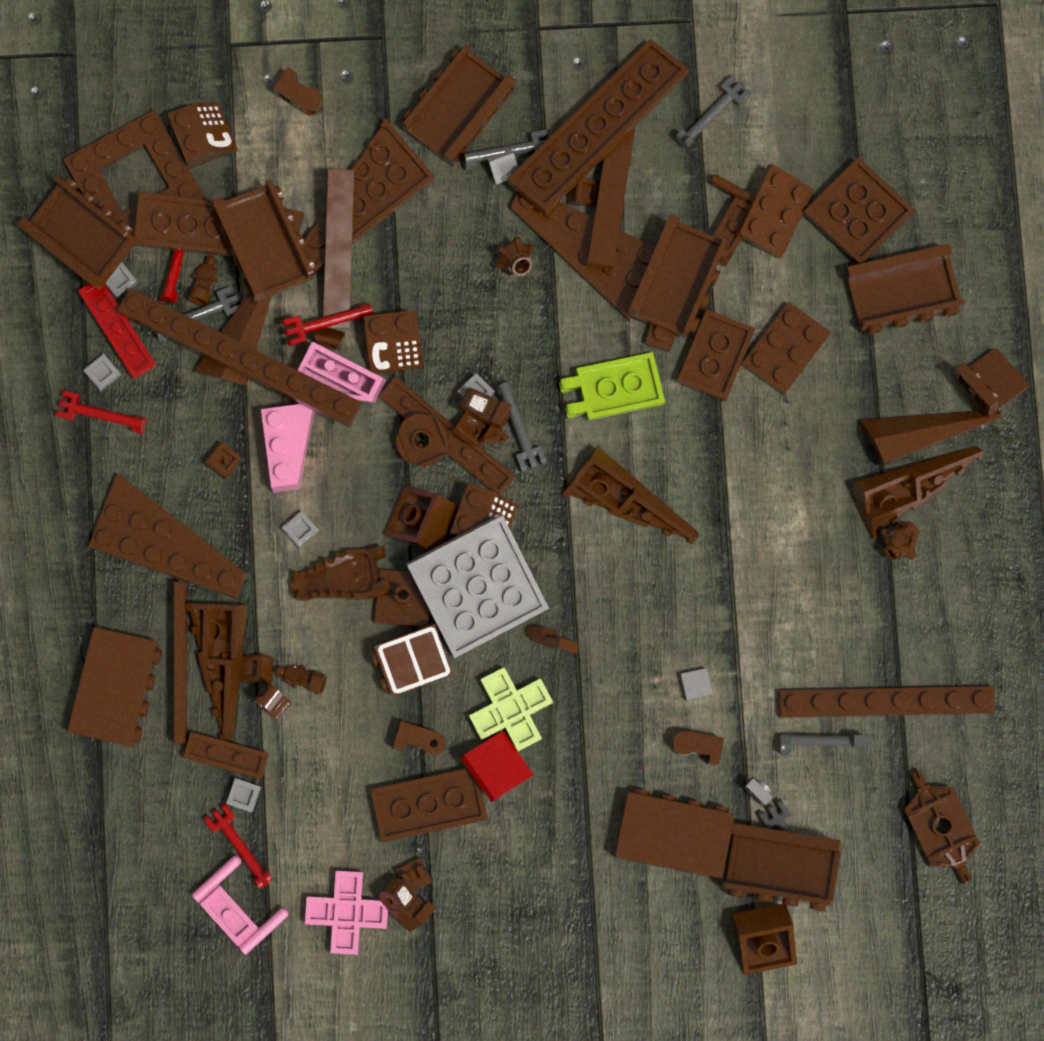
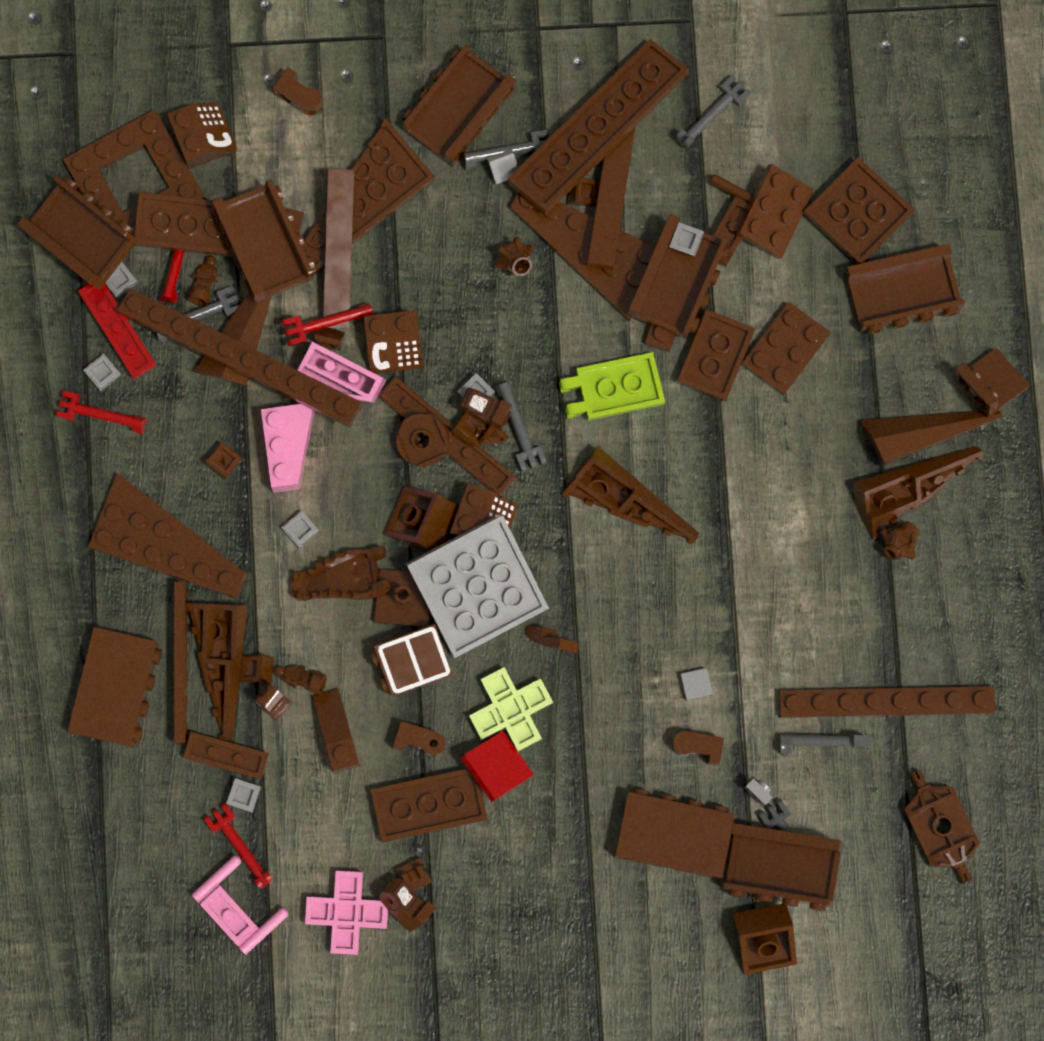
(336, 731): none -> reddish brown slope
(686, 239): none -> light grey plate

